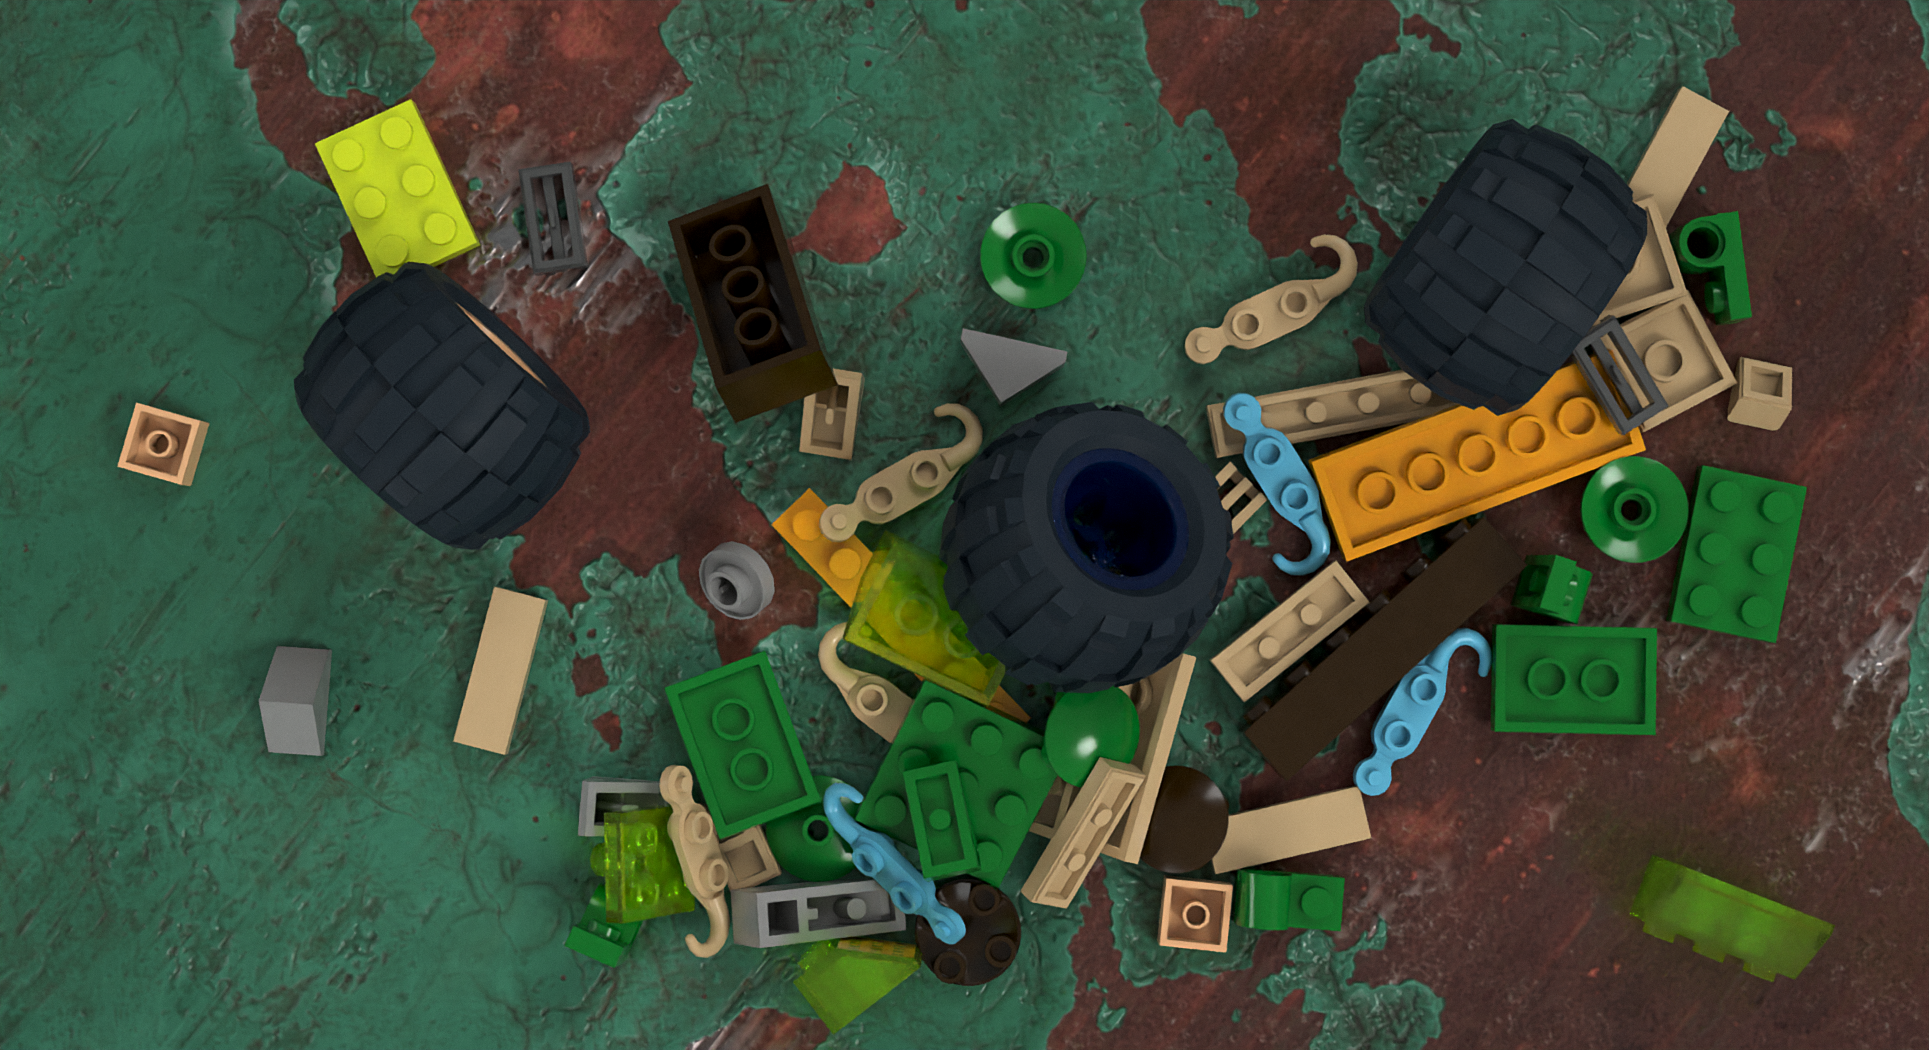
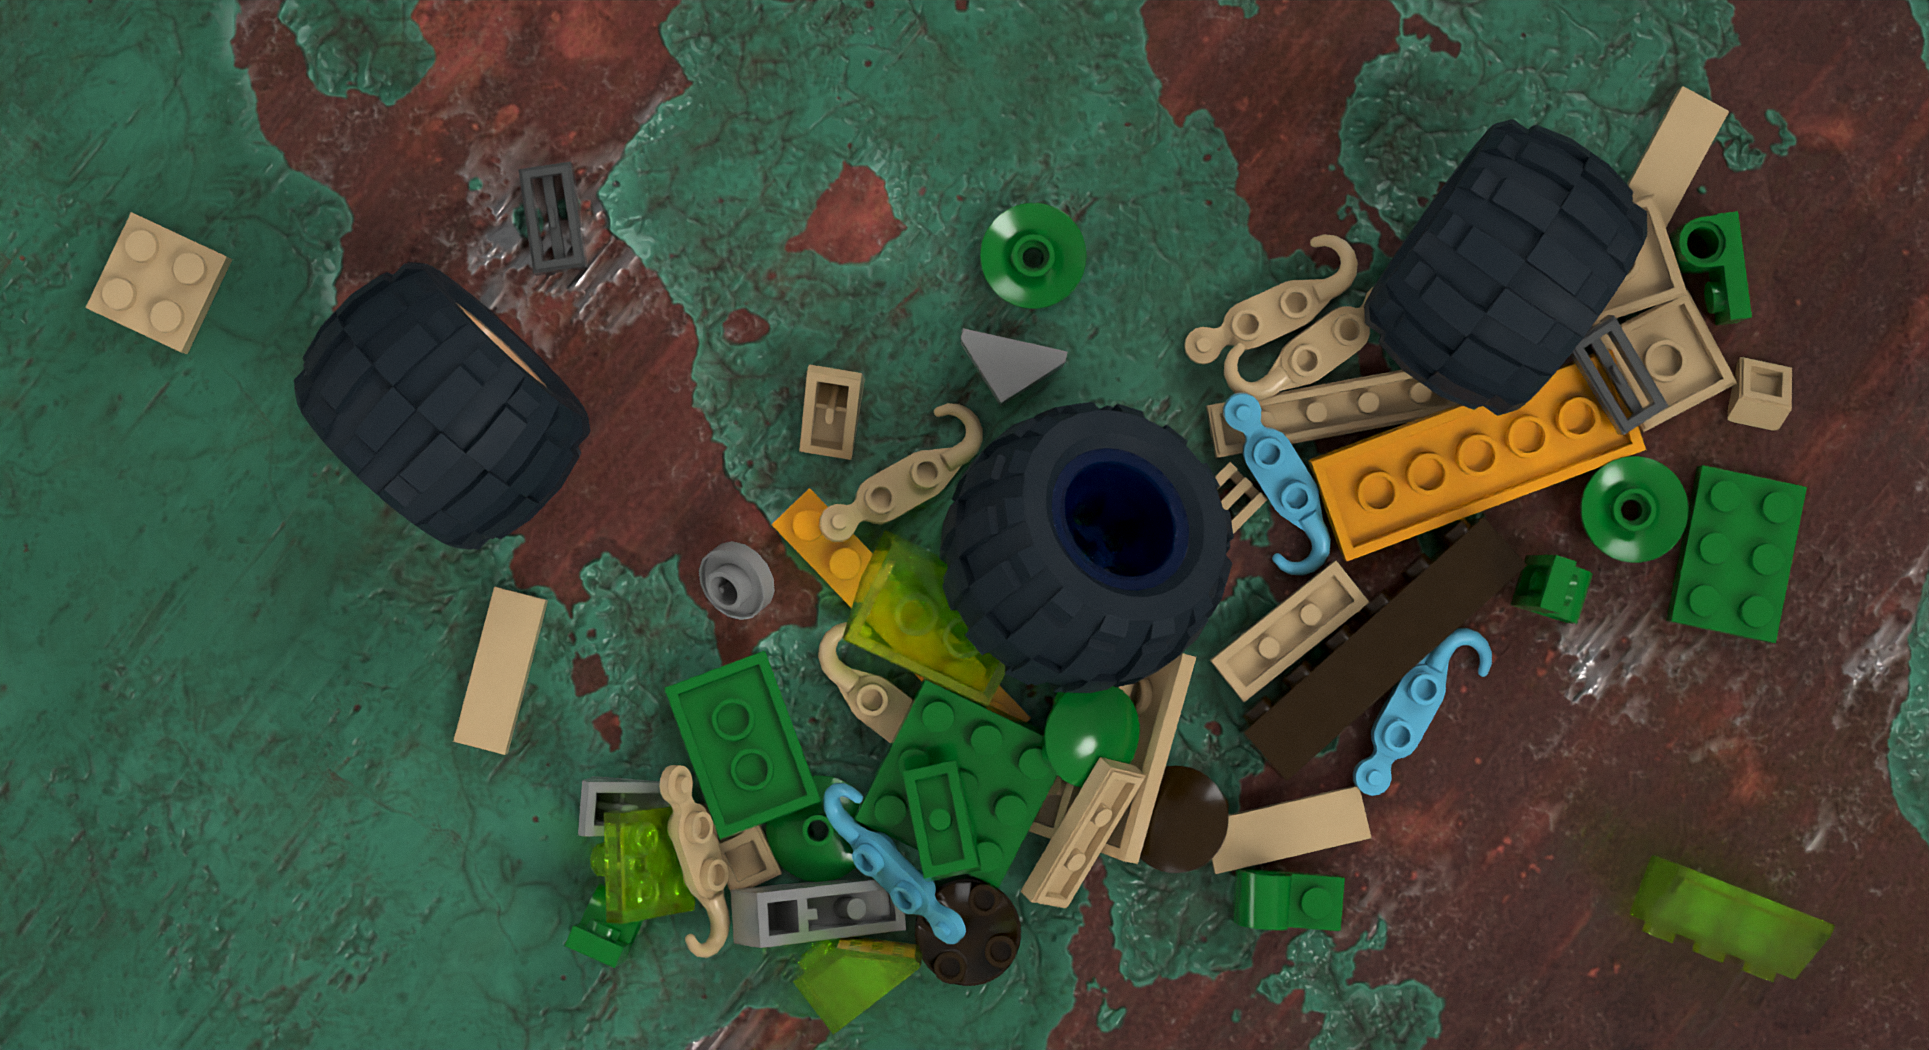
(159, 283): none -> tan plate
(163, 444): light nougat piece -> none
(296, 700): light grey slope -> none
(397, 191): neon yellow plate -> none
(751, 304): dark brown brick -> none
(1195, 913): light nougat piece -> none
(1307, 355): none -> tan piece
(1573, 679): green plate -> none

